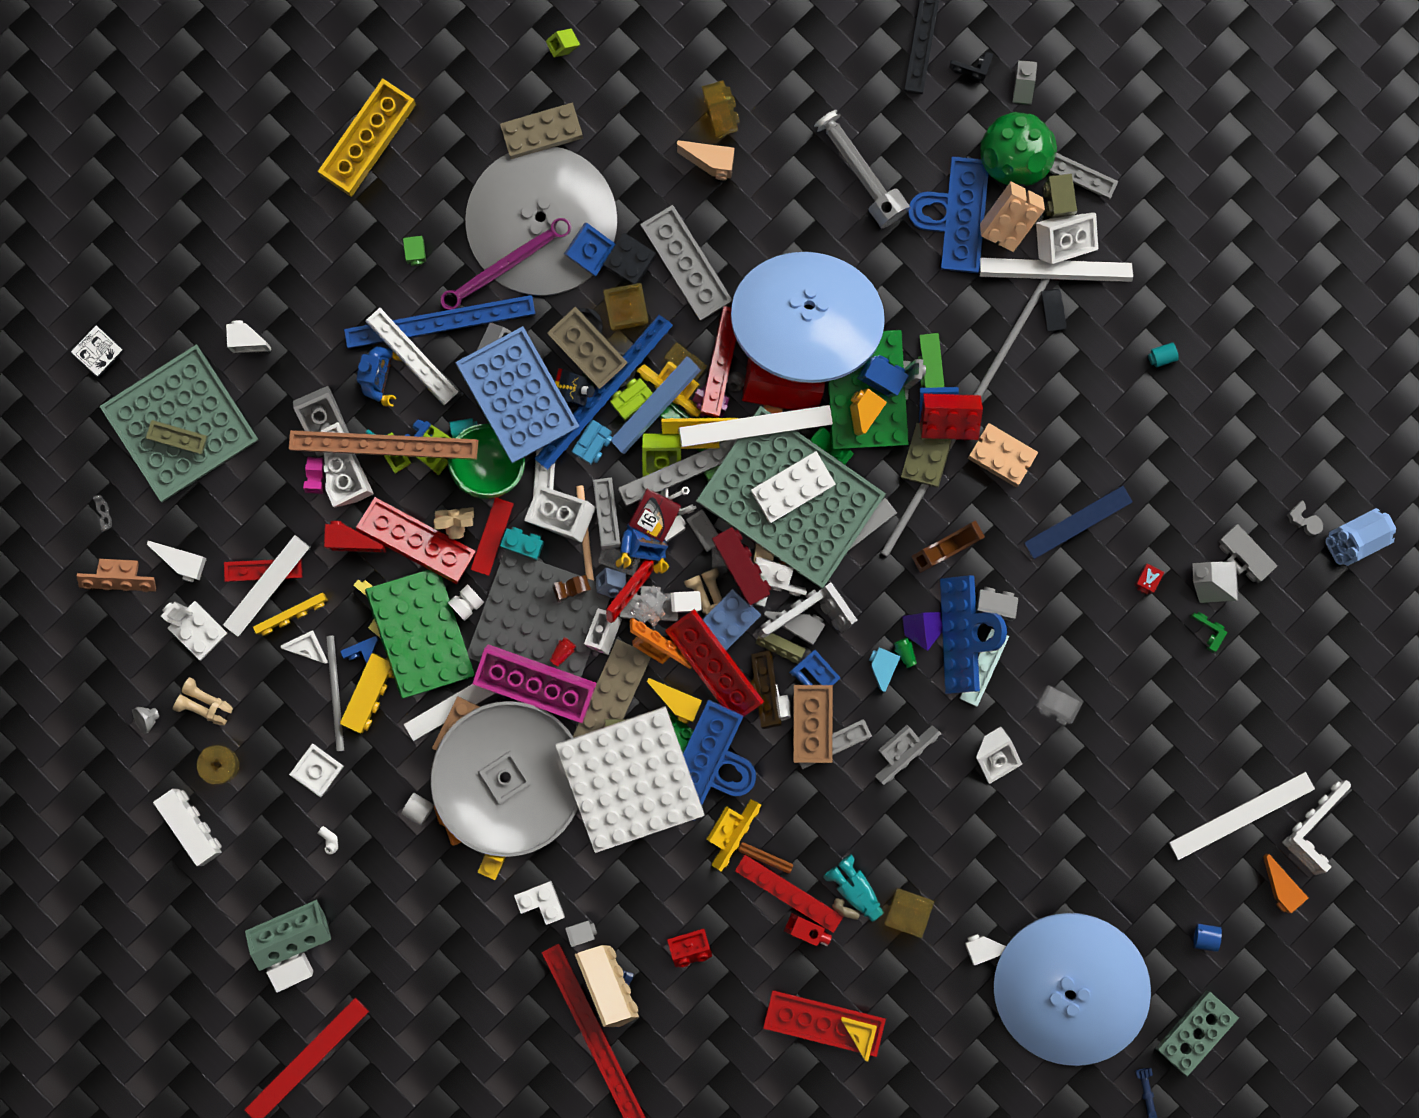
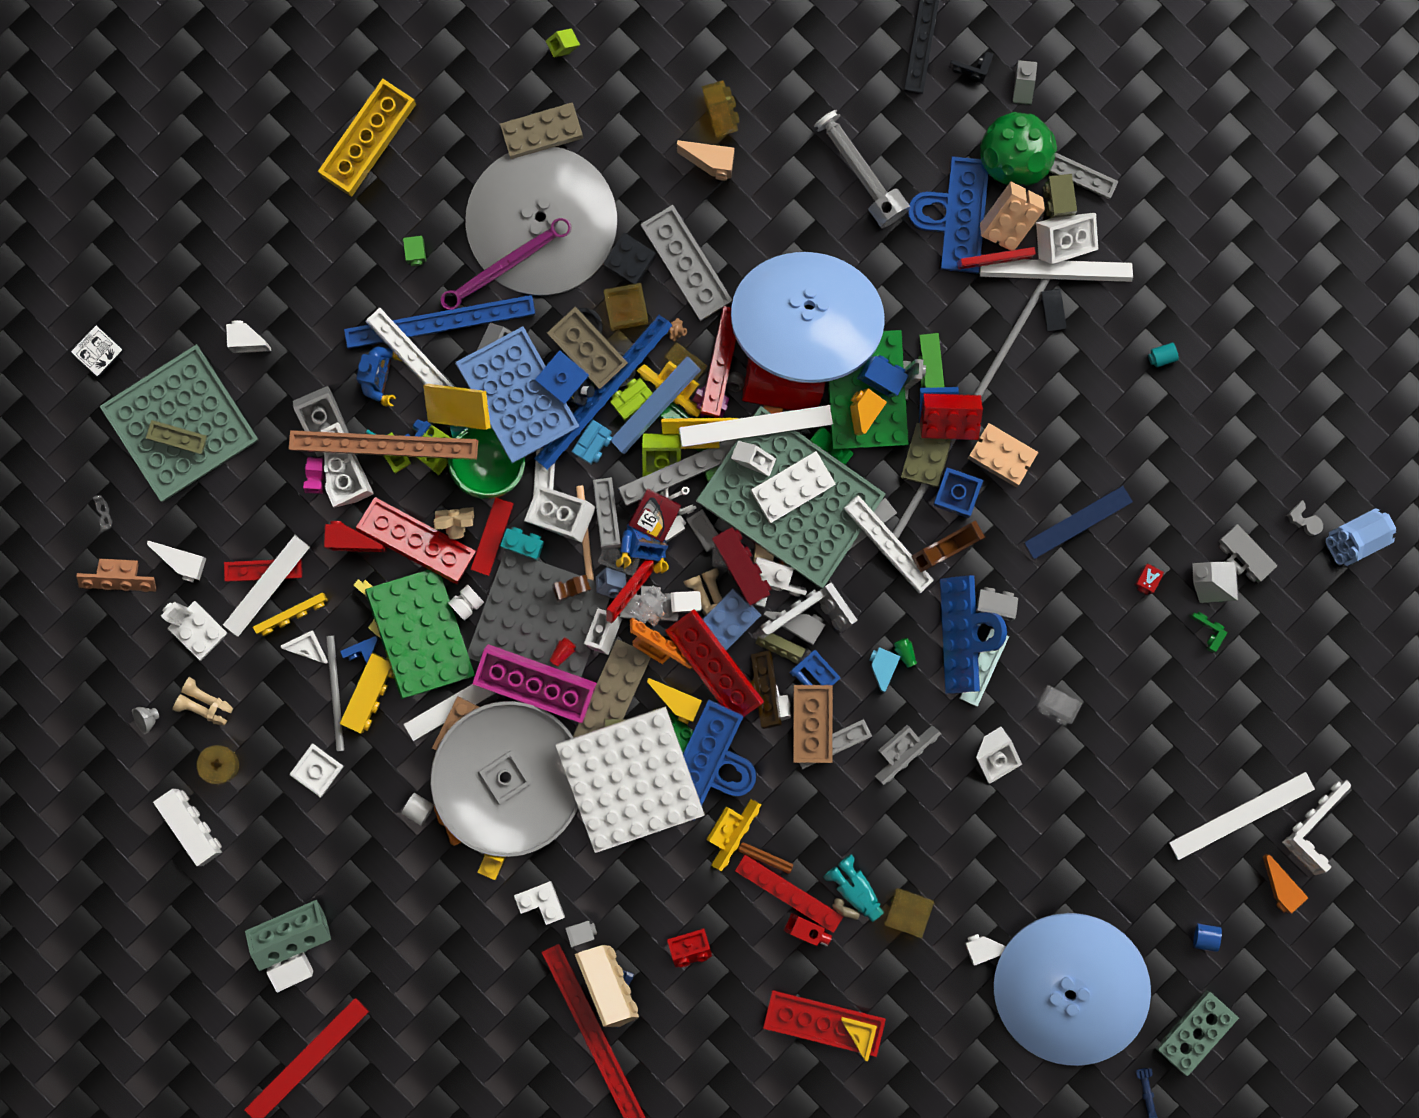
(331, 840): white arm -> none
(457, 406): none -> yellow tile
(561, 377): none -> blue plate
(590, 249): blue plate -> none
(677, 330): none -> medium nougat plant
(753, 458): none -> white slope
(887, 543): none -> white tile
(923, 628): dark purple slope -> none
(957, 492): none -> blue brick
(996, 258): none -> red tile

